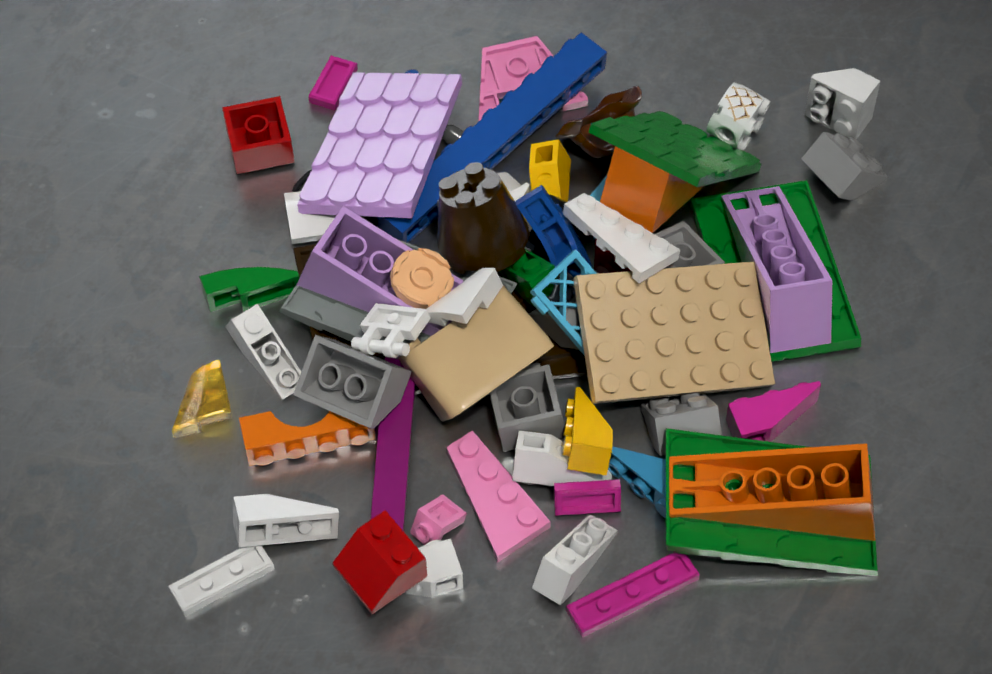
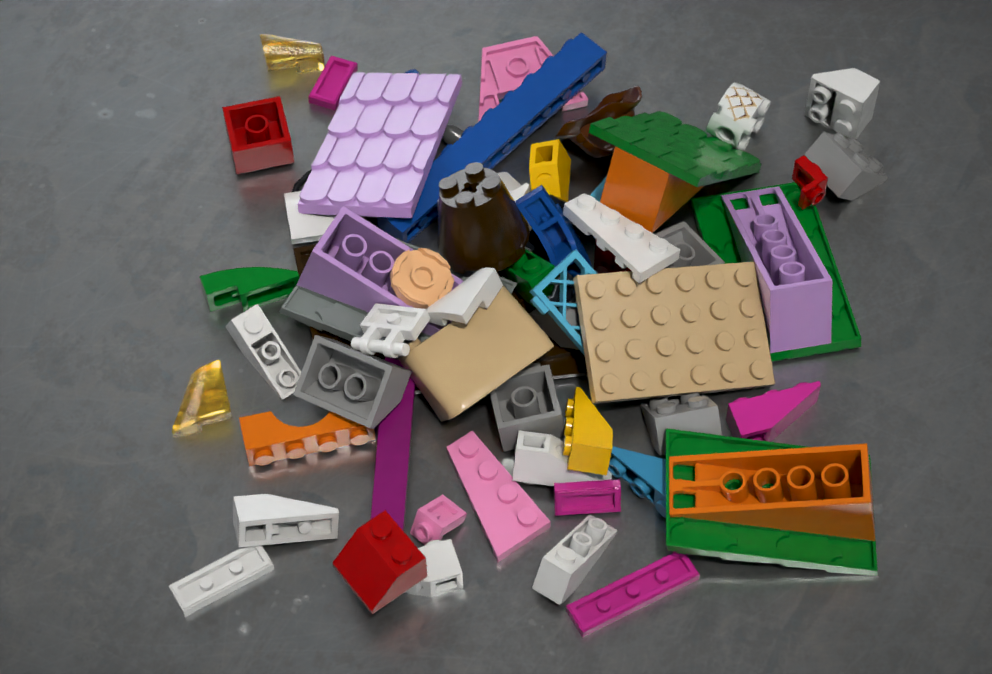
(289, 53): none -> clear yellow slope
(811, 180): none -> red bracket

